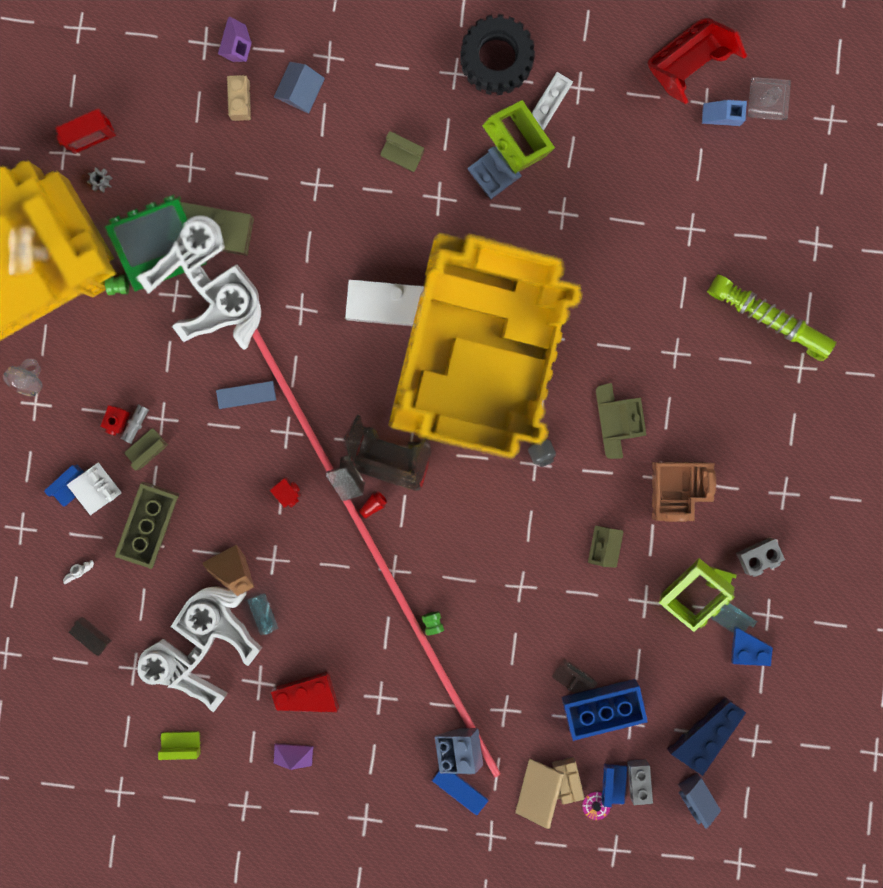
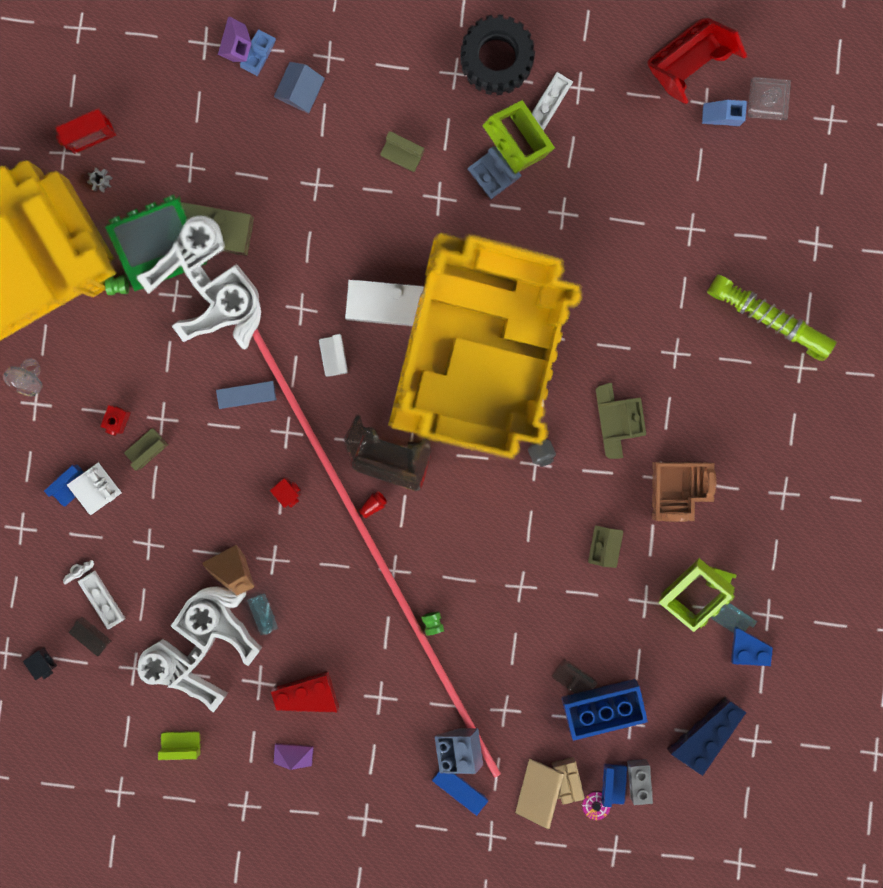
(23, 252): clear tile -> none
(40, 664): none -> black brick
(101, 600): none -> white tile
(134, 424): light grey pin -> none
(147, 525): olive brick -> none
(239, 98): tan brick -> none
(259, 51): none -> medium blue slope
(333, 355): none -> white panel
(346, 479): clear smoke panel -> none
(699, 800): sand blue slope -> none
(759, 552): light grey brick -> none

